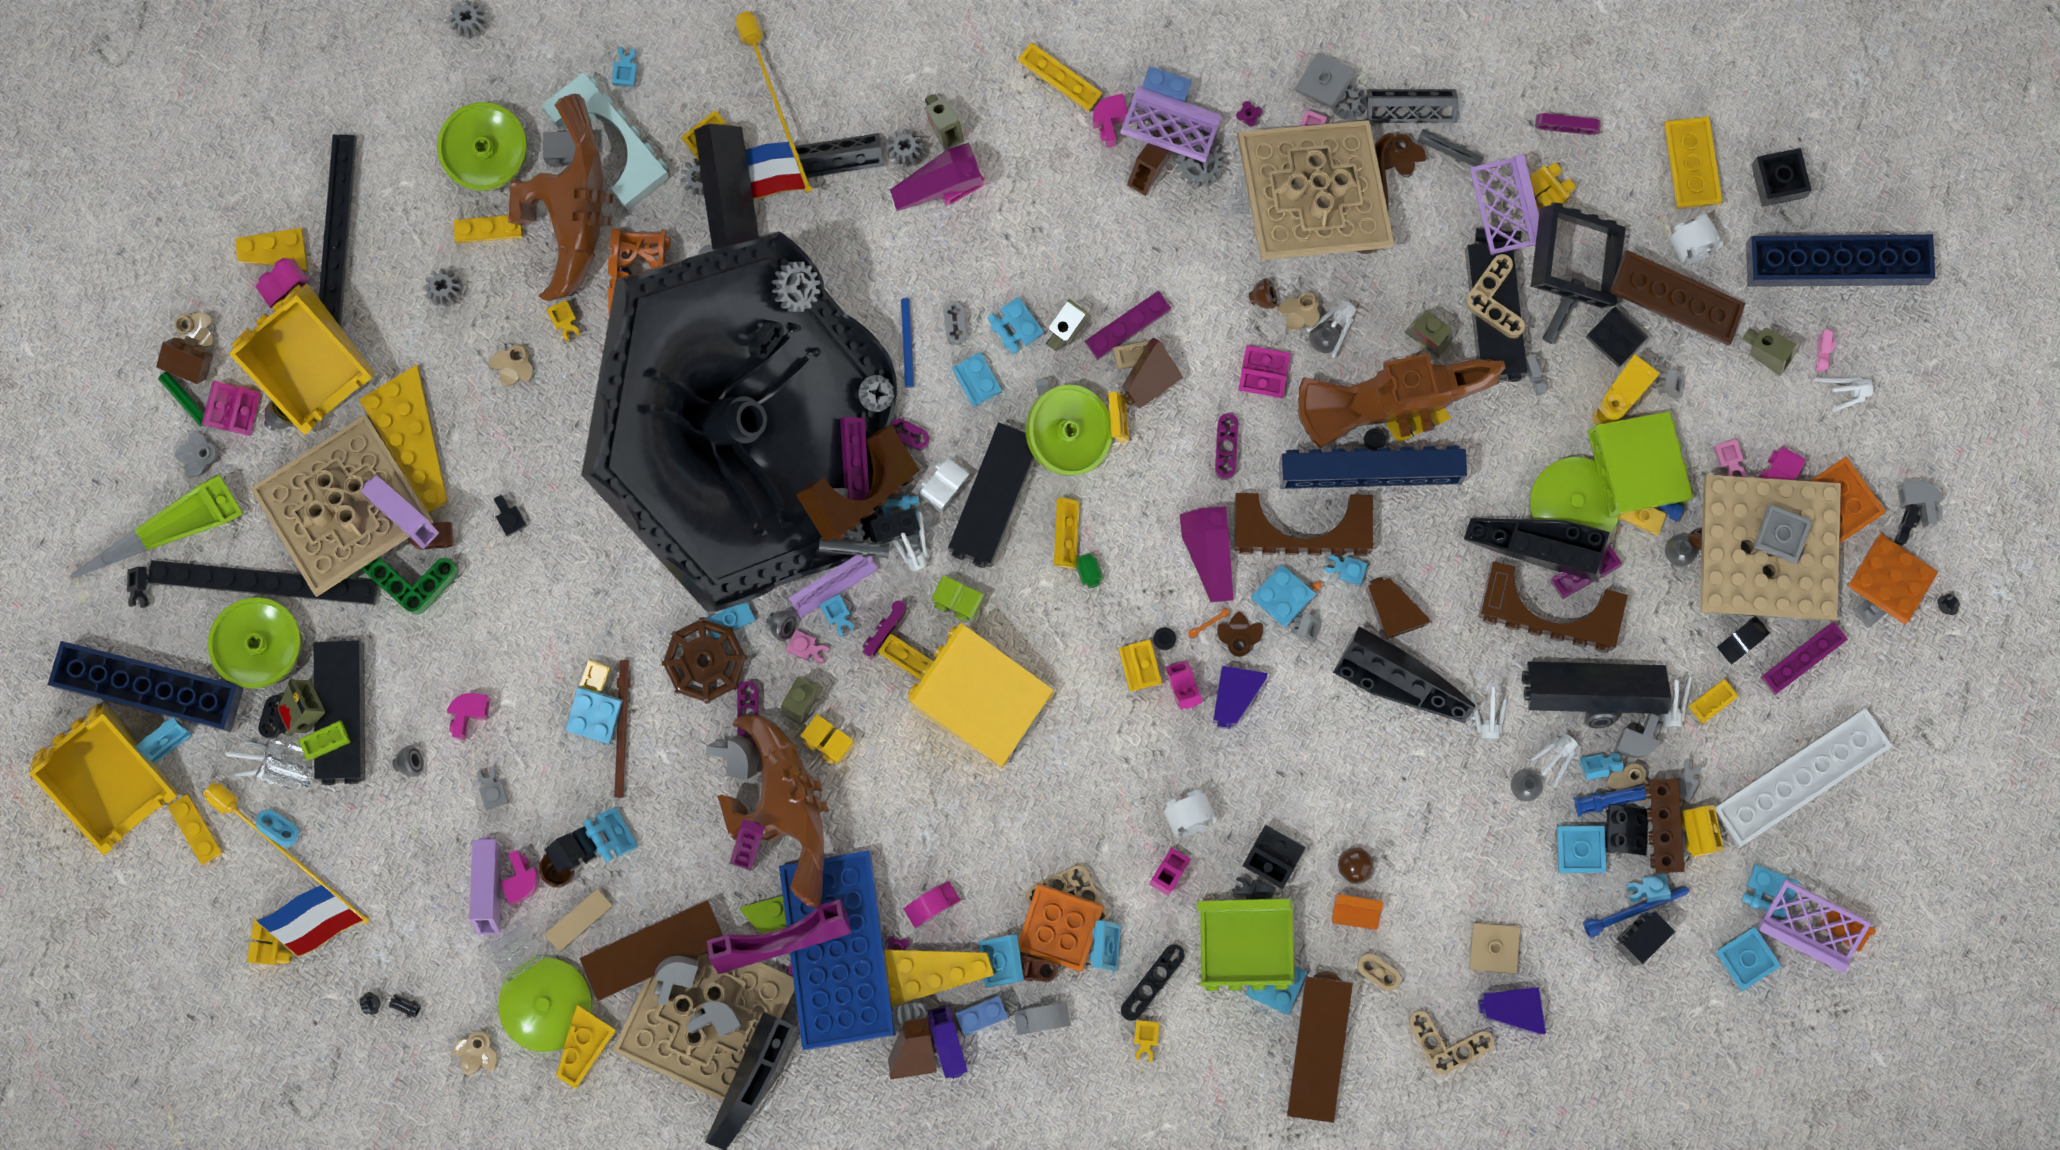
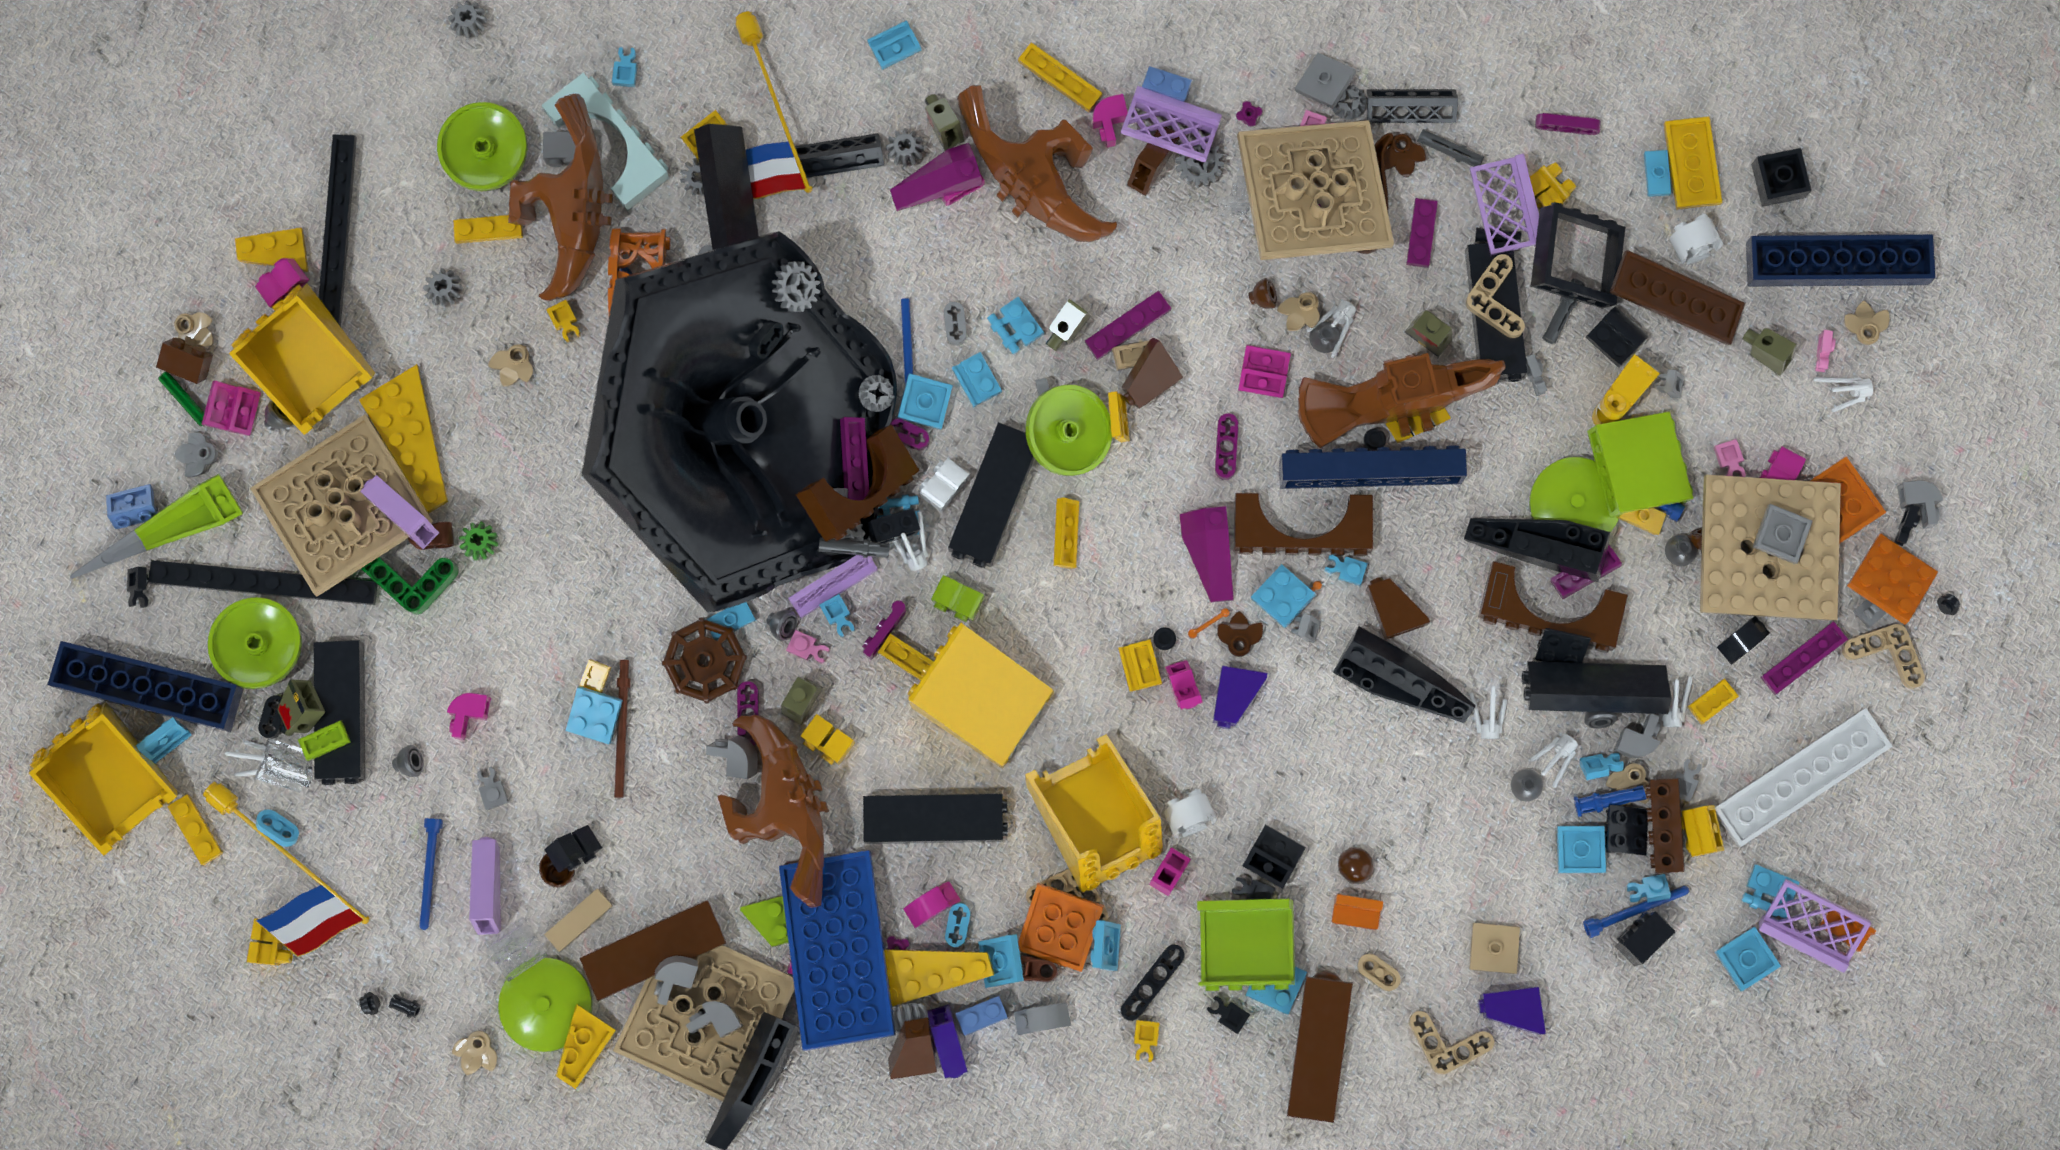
(131, 506): none -> medium blue bracket
(432, 828): none -> blue piece
(475, 532): none -> bright green gear
(510, 518): black plate -> none
(524, 883): dark pink brick -> none
(615, 831): medium azure plate -> none
(738, 951): magenta arch -> none
(747, 844): magenta plate -> none
(894, 45): none -> medium azure plate
(924, 401): none -> medium azure plate
(934, 818): none -> black brick
(963, 926): none -> medium azure beam
(1029, 172): none -> dark orange animal
(1089, 570): green brick -> none
(1097, 815): none -> yellow windscreen
(1231, 1016): none -> black plate
(1421, 233): none -> magenta plate
(1561, 647): none -> black hinge
(1657, 173): none -> medium azure plate
(1867, 320): none -> tan plate
(1888, 642): none -> tan beam

